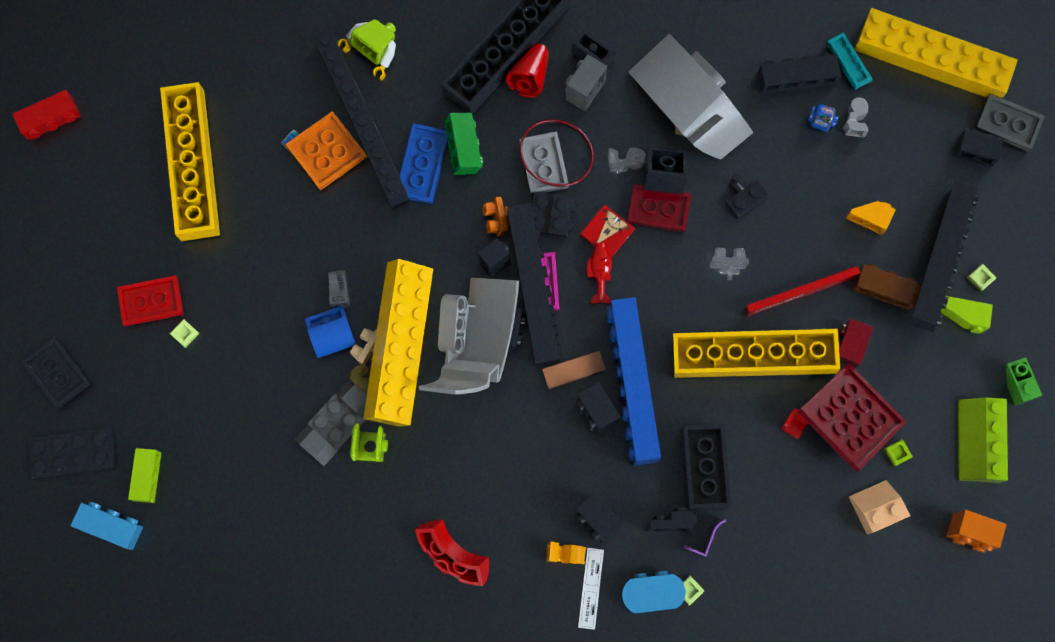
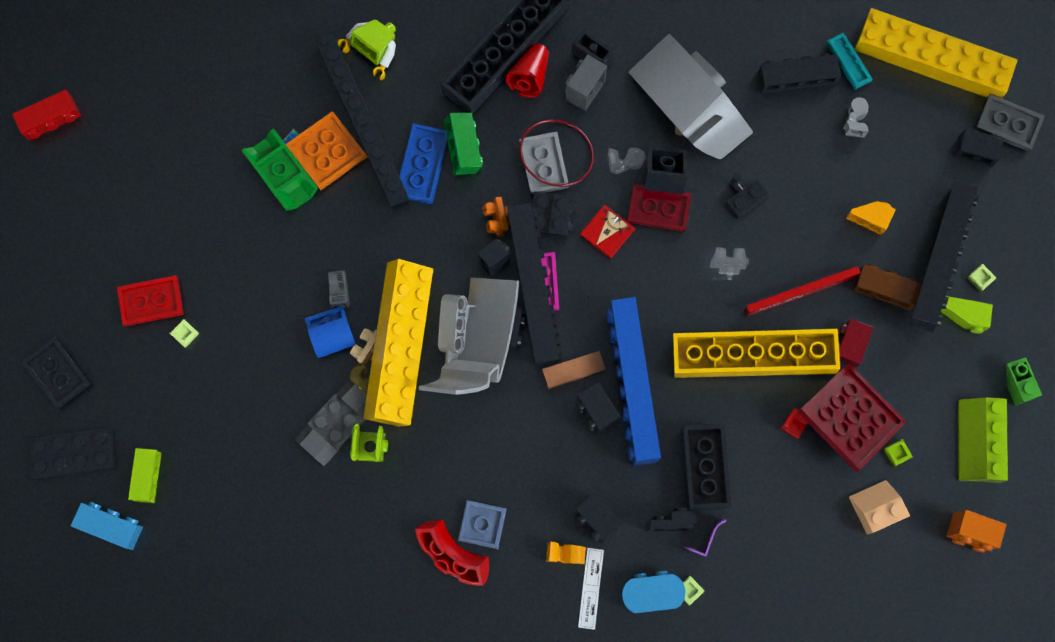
(189, 162): yellow brick -> none
(281, 171): none -> green piece
(482, 524): none -> sand blue tile
(599, 267): red animal -> none
(823, 117): blue head -> none

